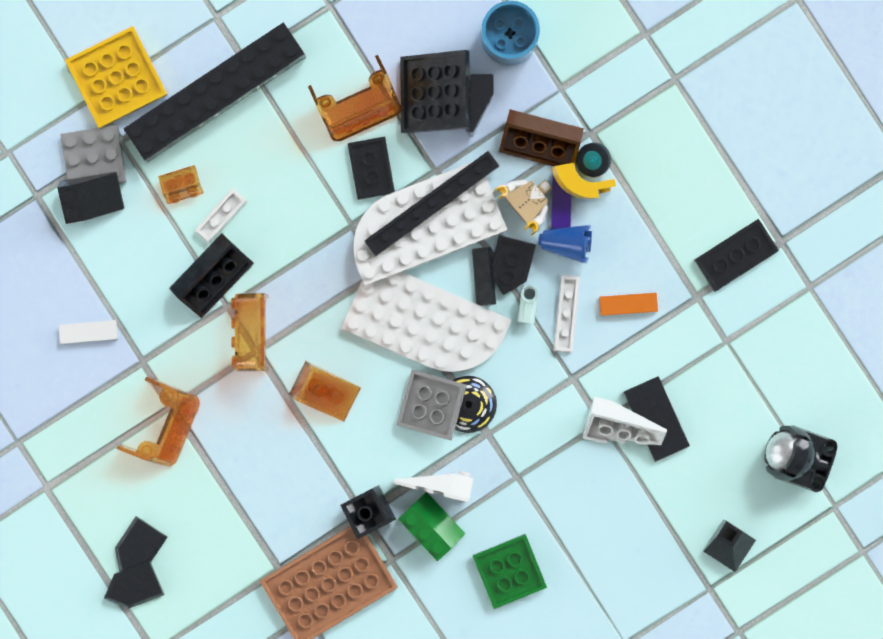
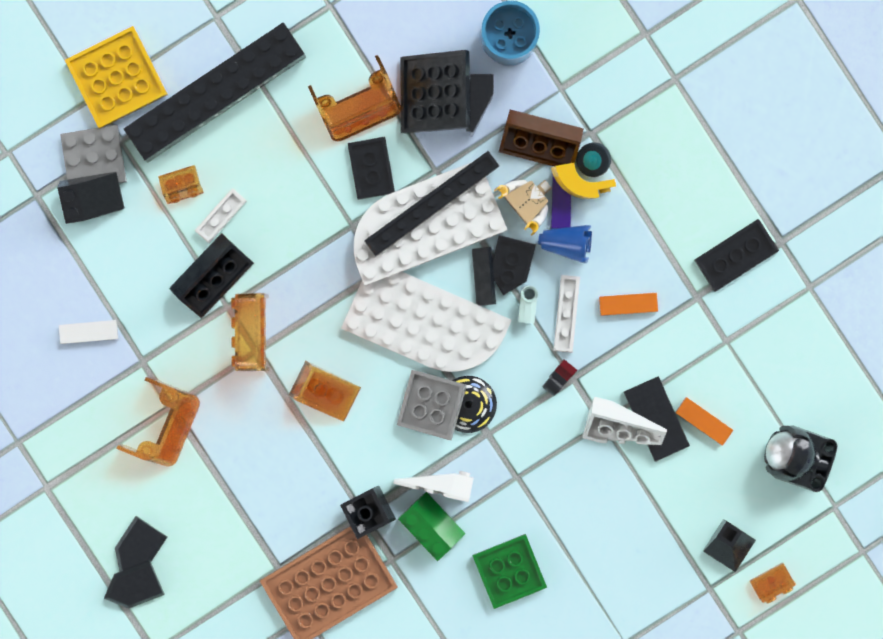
(559, 377): none -> leg
(704, 421): none -> orange tile
(772, 583): none -> clear orange bracket

